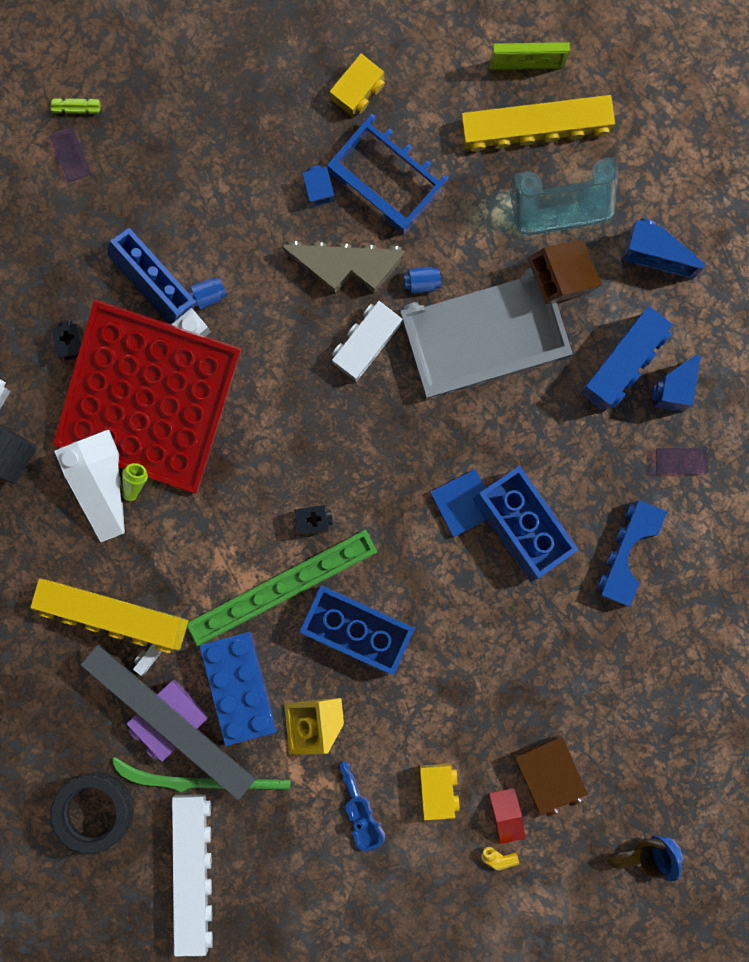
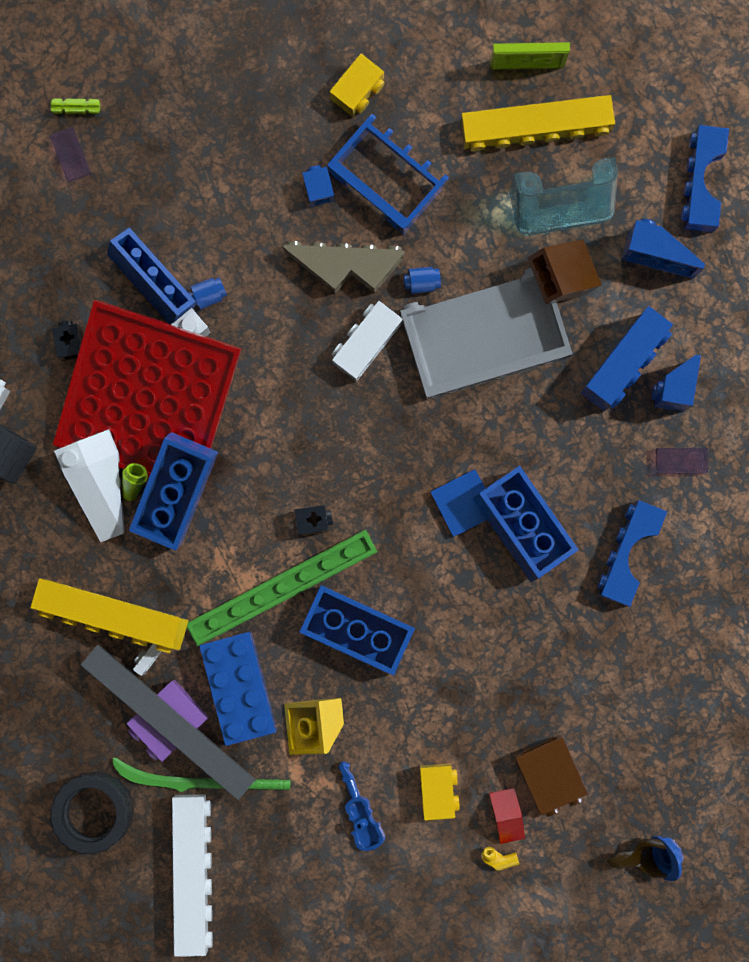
(173, 491): none -> blue brick
(702, 209): none -> blue arch

